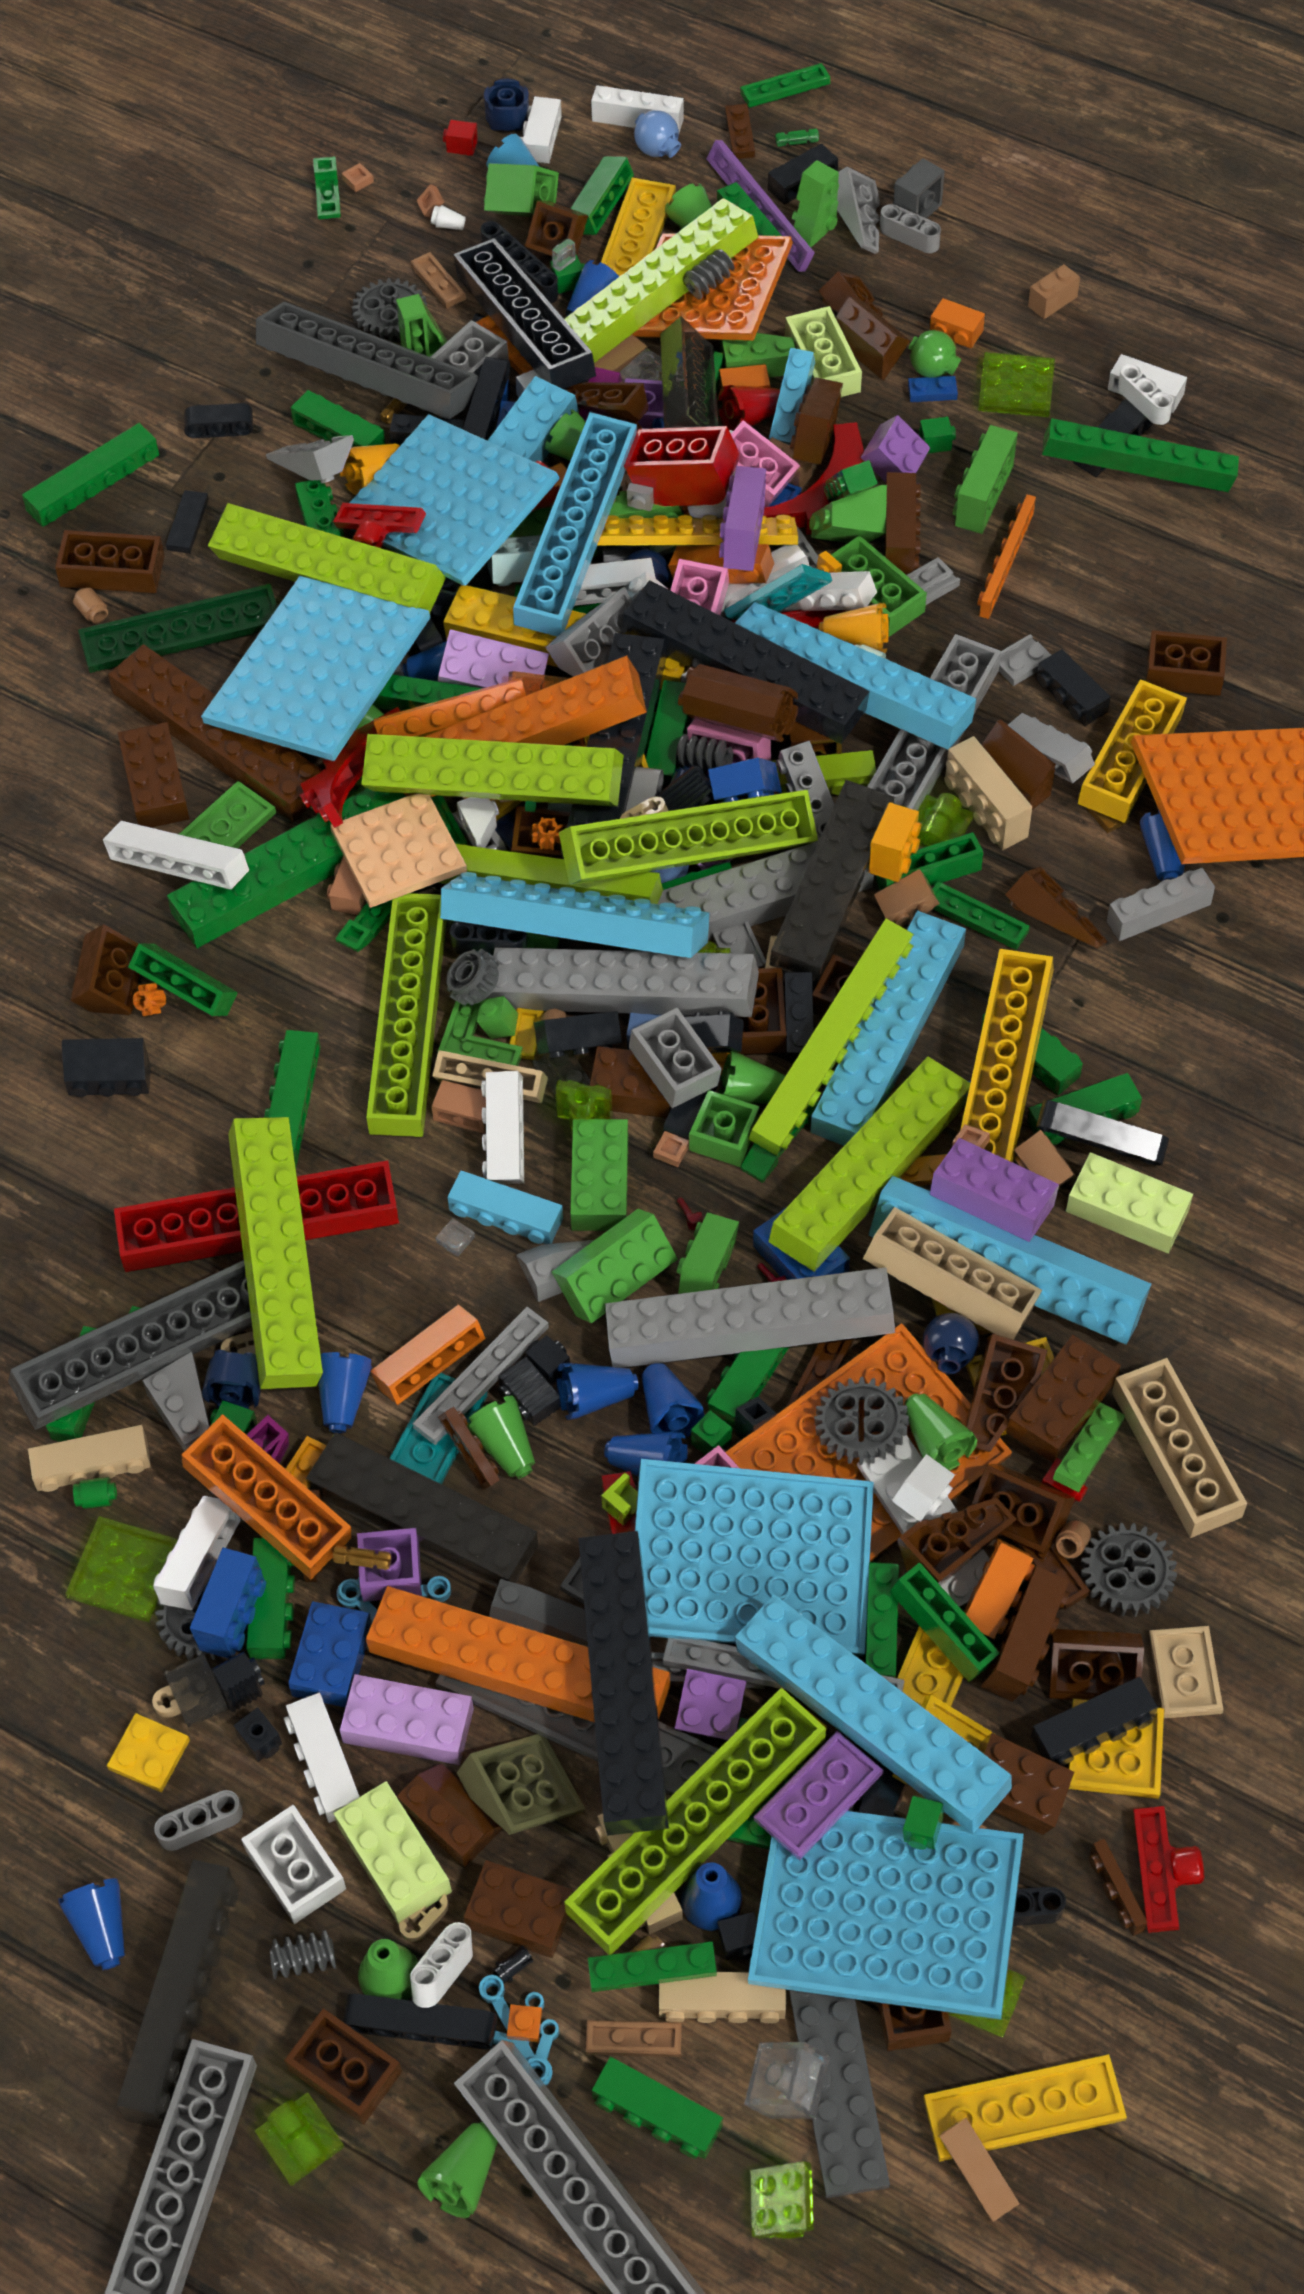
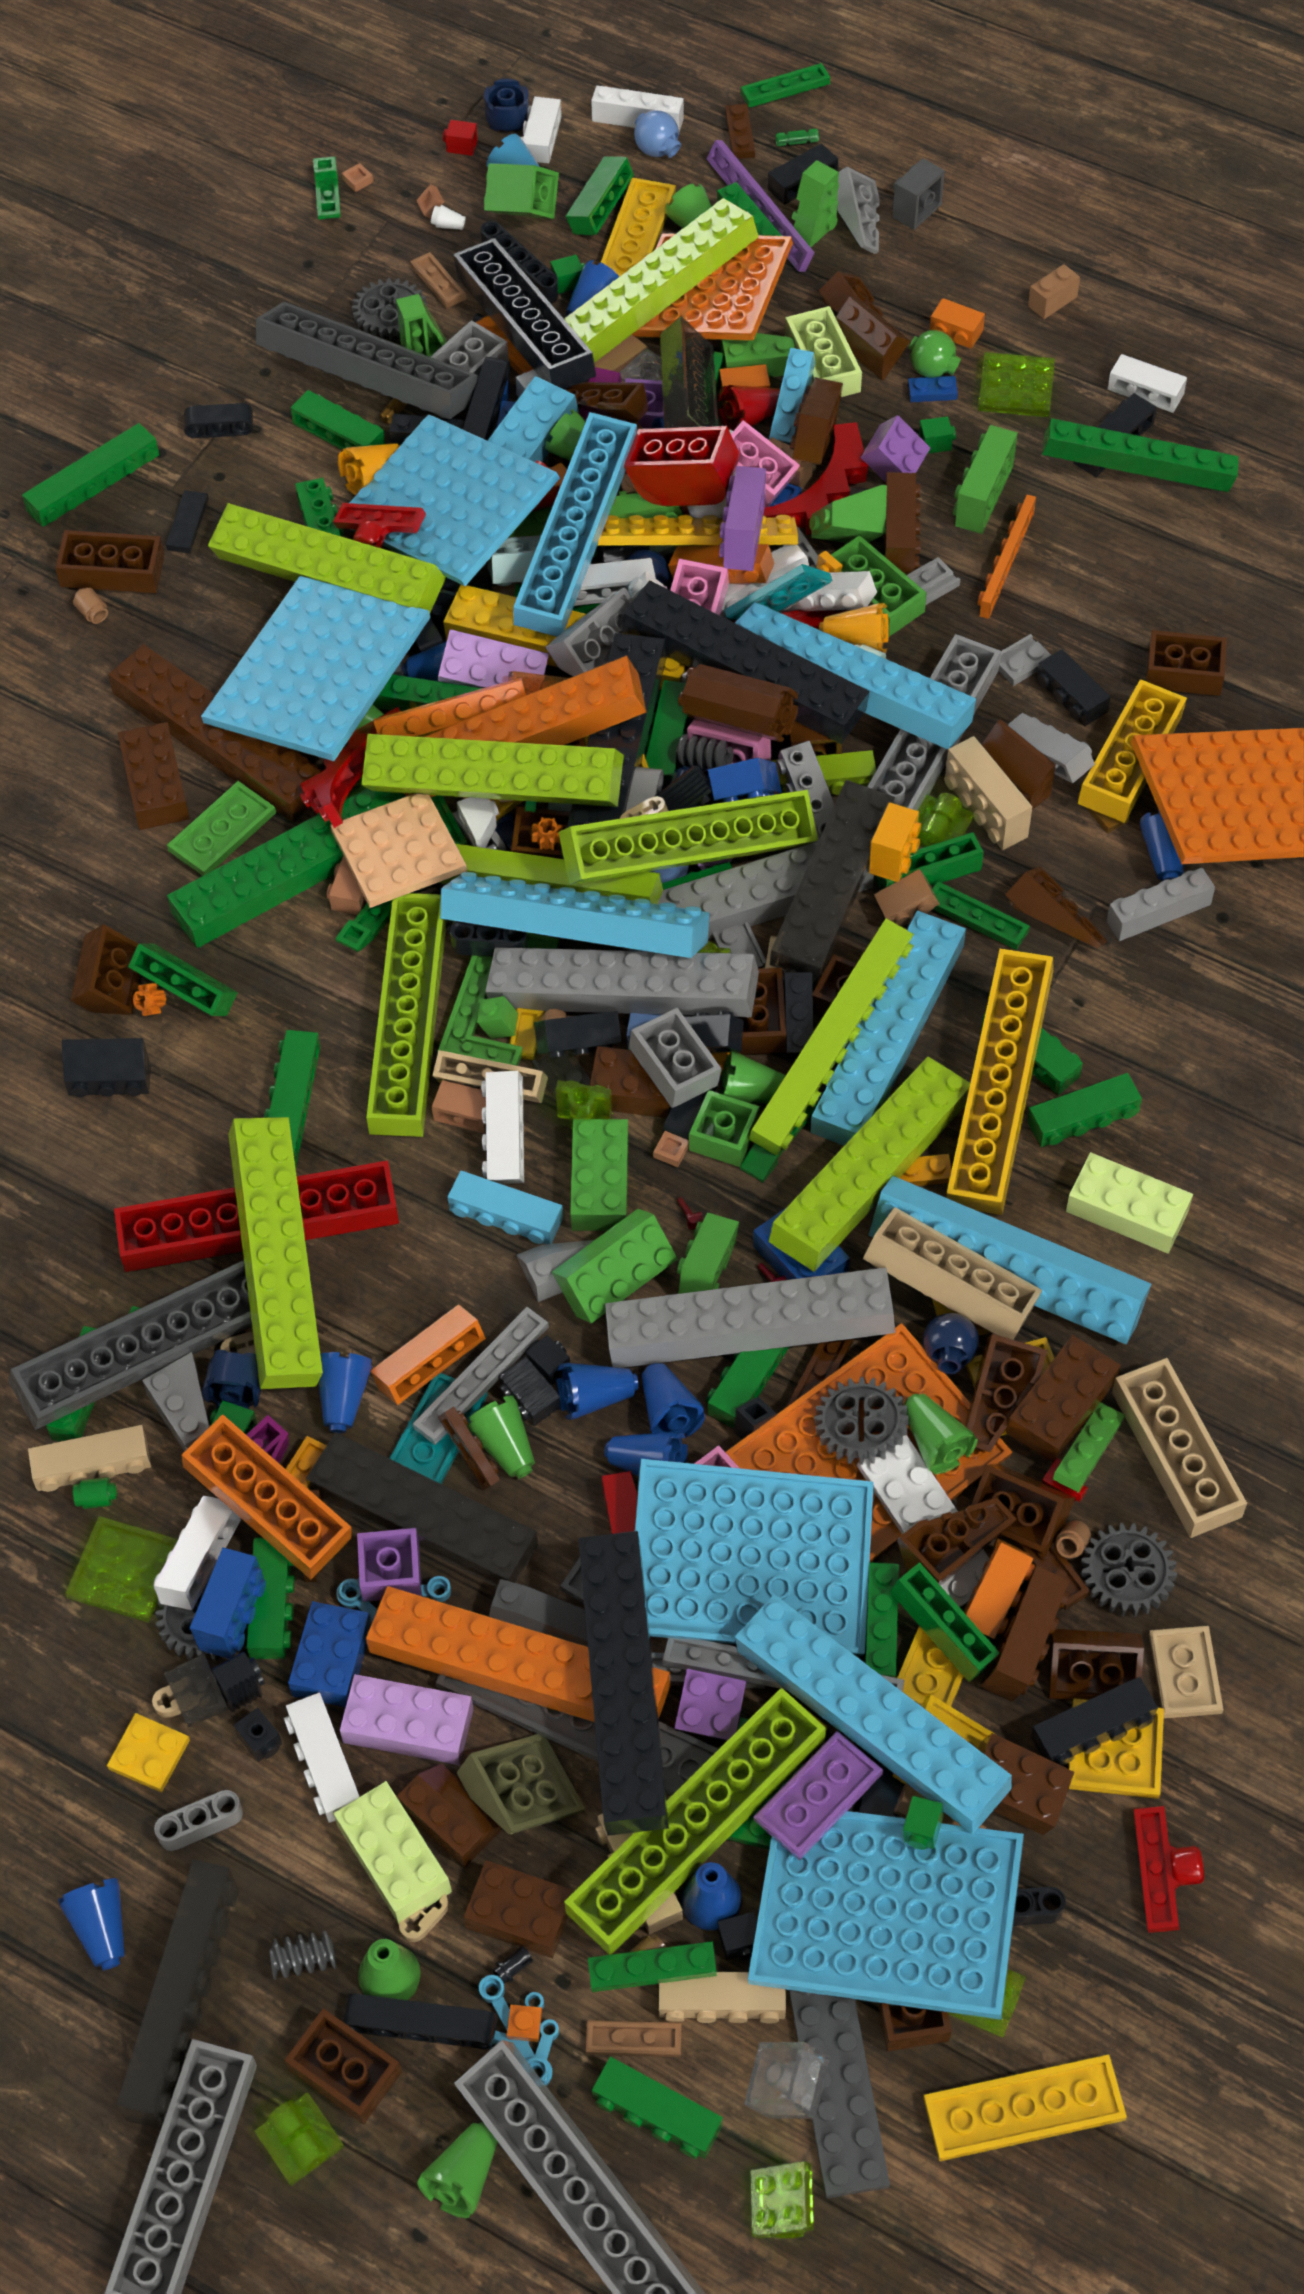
(176, 854): white brick -> none
(179, 627): dark green plate -> none
(294, 1864): white brick -> none
(314, 460): light grey wedge -> none
(362, 1557): pearl gold axle -> none
(441, 1965): white beam -> none
(455, 1237): clear plate -> none
(472, 977): dark grey gear -> none
(554, 225): reddish brown brick -> none
(563, 254): clear plate -> none
(620, 1500): lime panel -> none
(640, 497): light grey plate -> none
(707, 272): dark grey piece -> none
(710, 1433): green brick -> none
(850, 481): green brick -> none
(910, 228): light grey beam -> none
(924, 1489): white brick -> none
(974, 1136): nougat plate -> none
(978, 2169): medium nougat tile -> none
(994, 1189): medium lavender brick -> none
(1042, 1158): medium nougat brick -> none
(1102, 1132): beam -> none
(1117, 1888): reddish brown plate -> none
(1145, 394): white beam -> none

